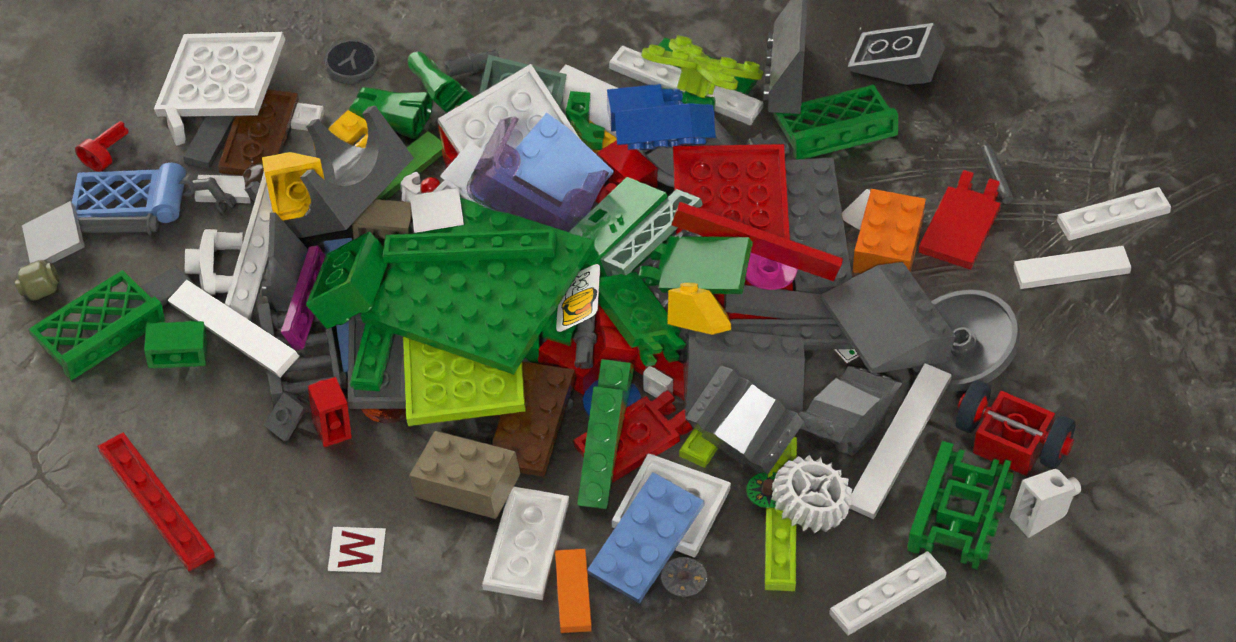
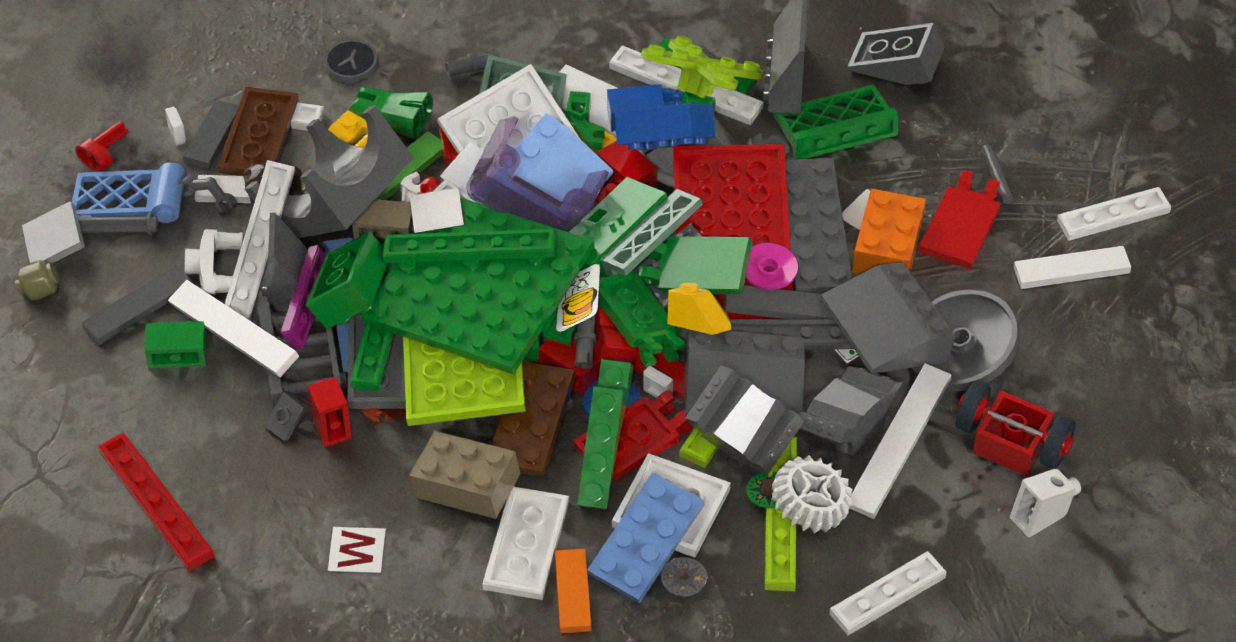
(110, 336): green fence -> none
(220, 74): white plate -> none
(285, 188): yellow slope -> none
(442, 88): green piece -> none
(764, 243): red tile -> none
(938, 499): green fence -> none

